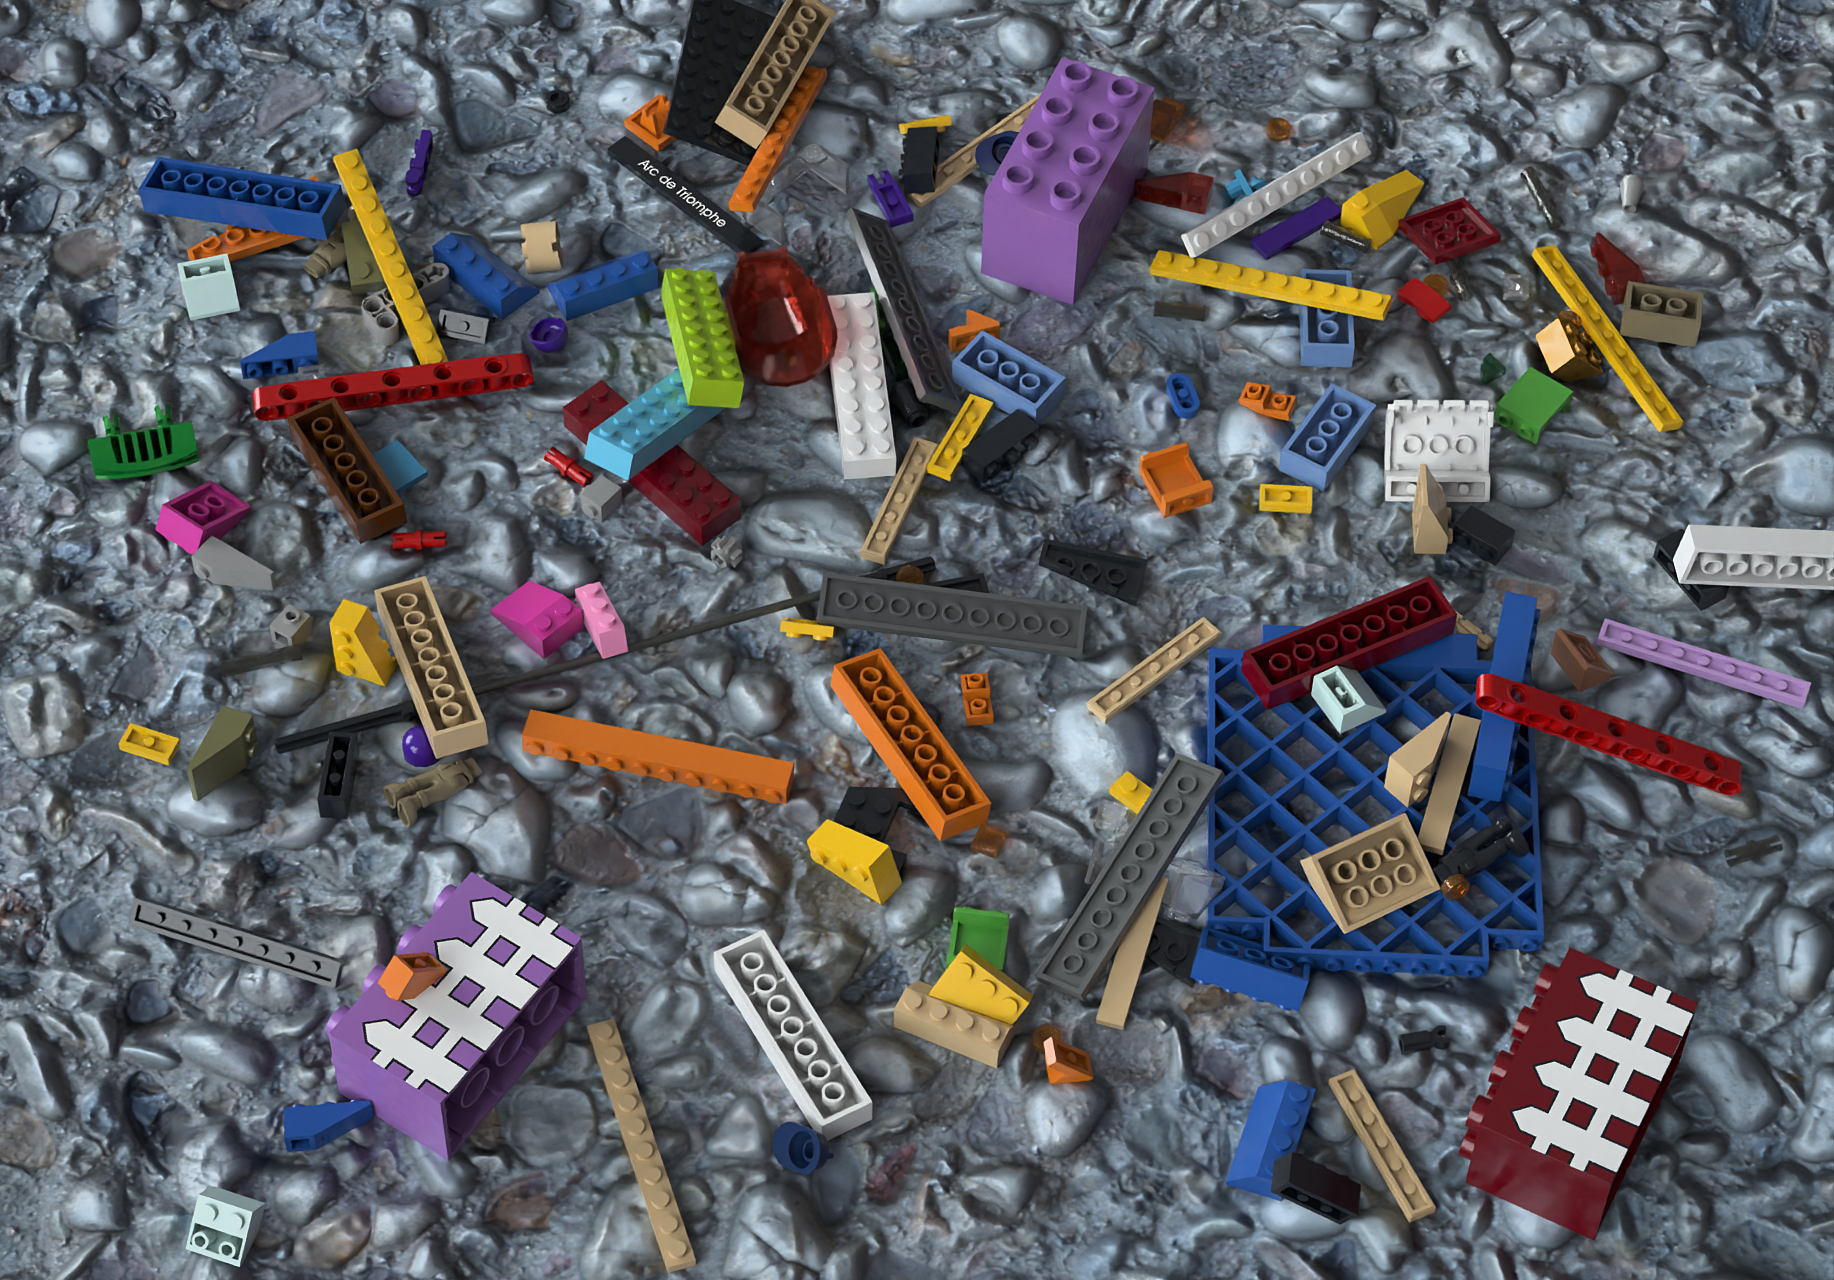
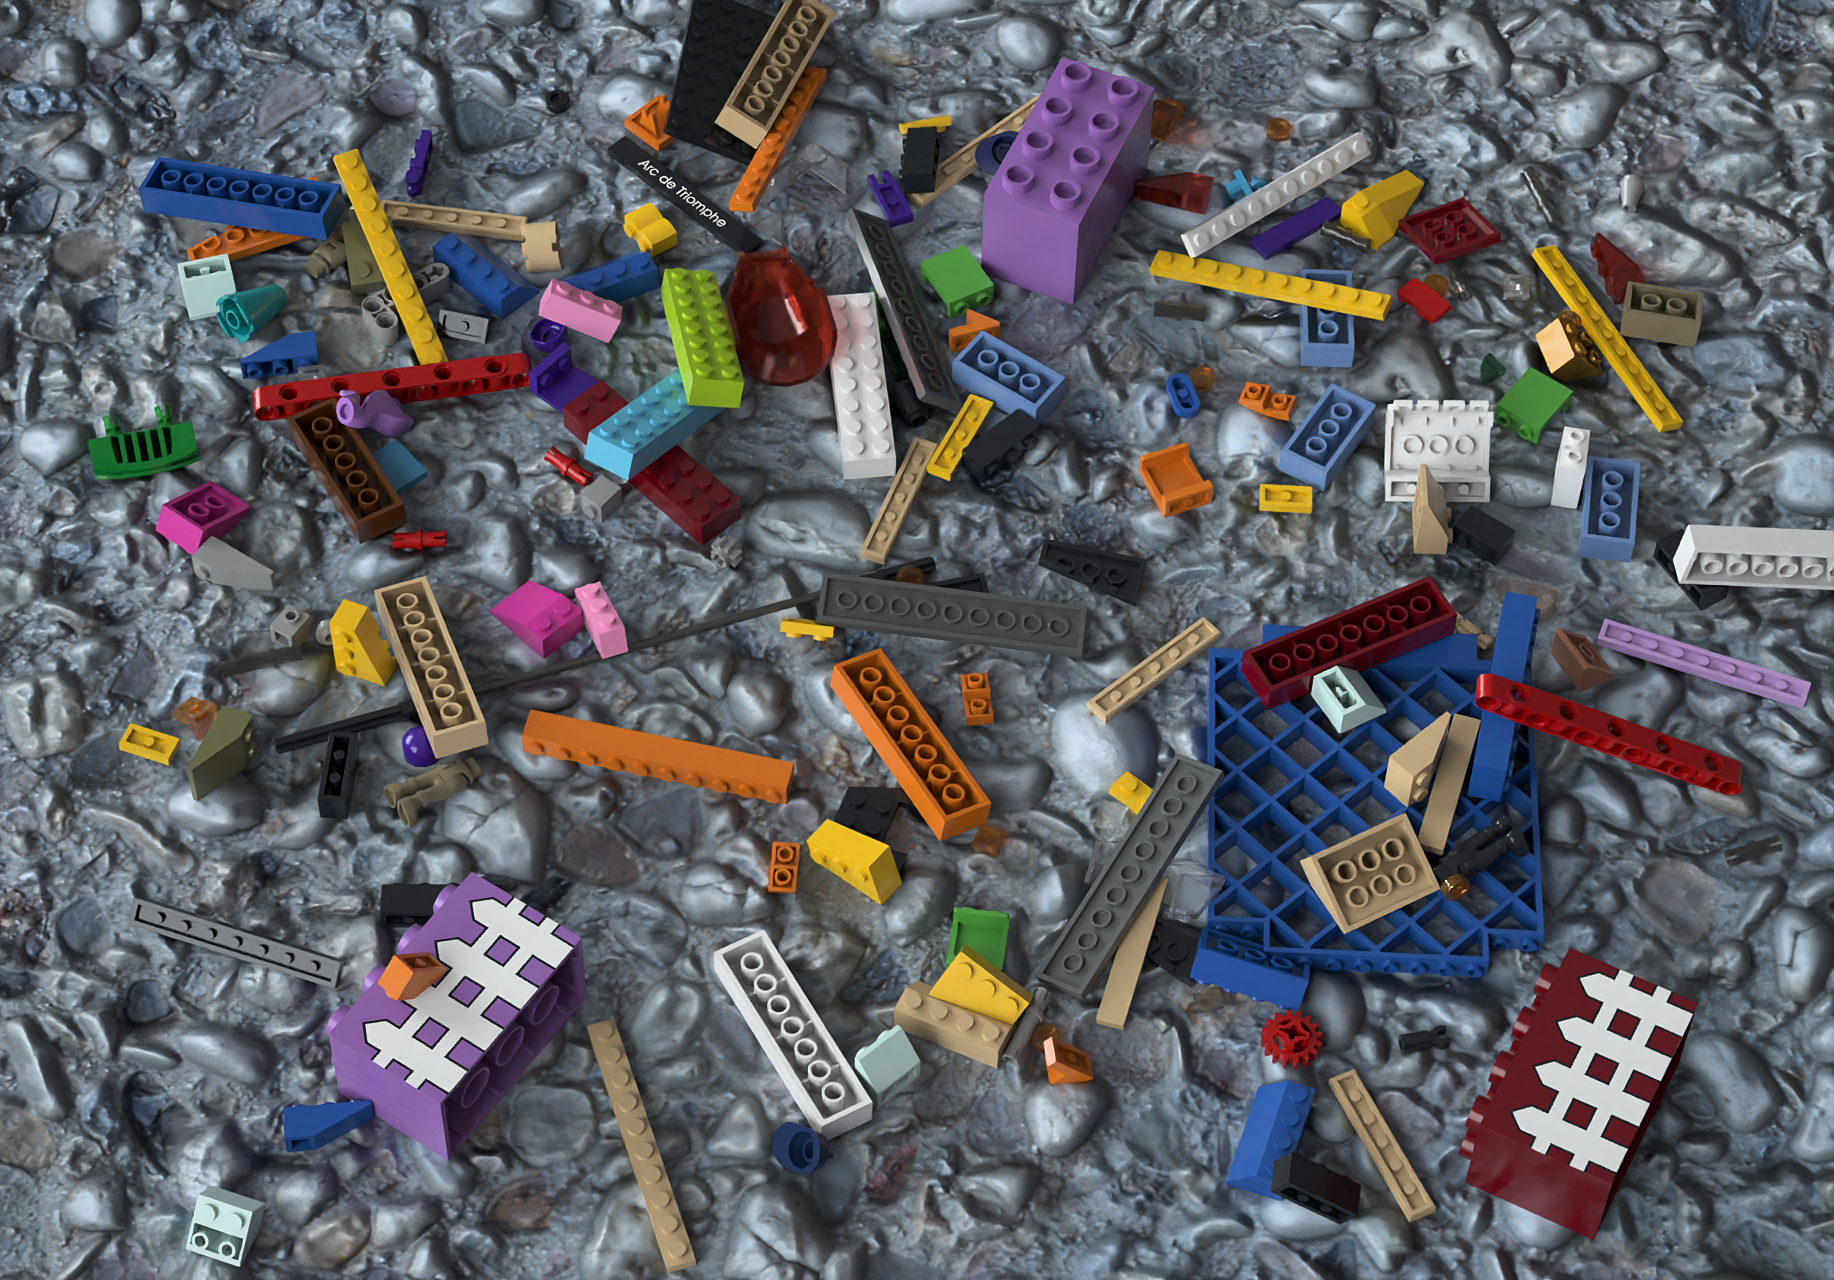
(197, 714): none -> clear orange slope
(249, 310): none -> teal cone
(323, 633): none -> light grey plate
(377, 412): none -> medium lavender hips
(408, 903): none -> black brick
(454, 220): none -> tan tile
(558, 380): none -> dark purple bracket
(580, 310): none -> bright pink brick
(650, 230): none -> yellow brick
(784, 867): none -> orange slope
(887, 1066): none -> light aqua slope
(958, 280): none -> bright green panel
(1031, 1018): none -> light grey pin
(1202, 378): none -> clear orange tile
(1291, 1039): none -> red gear
(1570, 467): none -> white window
(1609, 509): none -> medium blue brick

